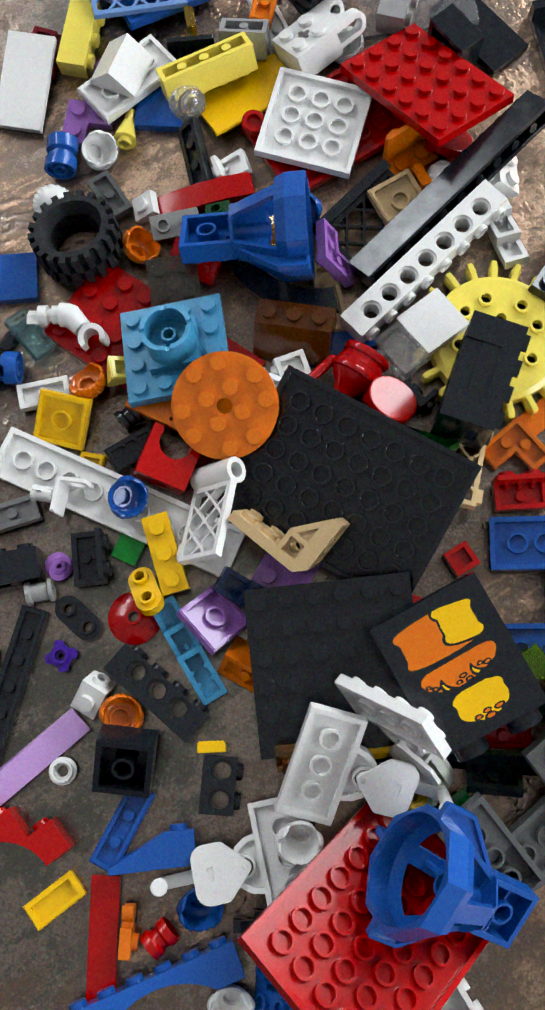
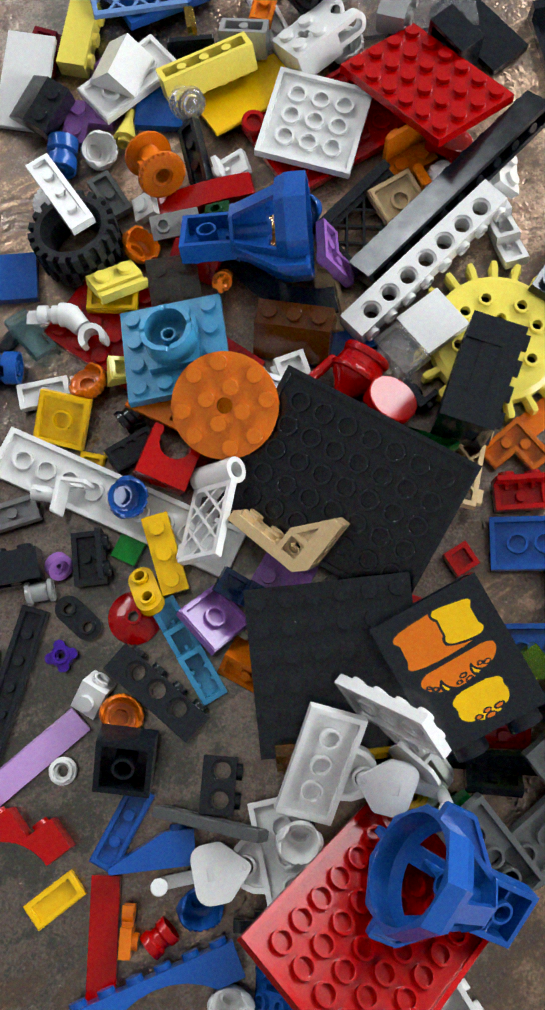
(43, 106): none -> black slope
(60, 194): none -> white plate
(116, 281): none -> light yellow plate
(121, 305): none -> yellow tile
(157, 167): none -> orange hose
(211, 746): yellow tile -> none
(211, 823): none -> dark grey tile
(222, 280): none -> orange axle

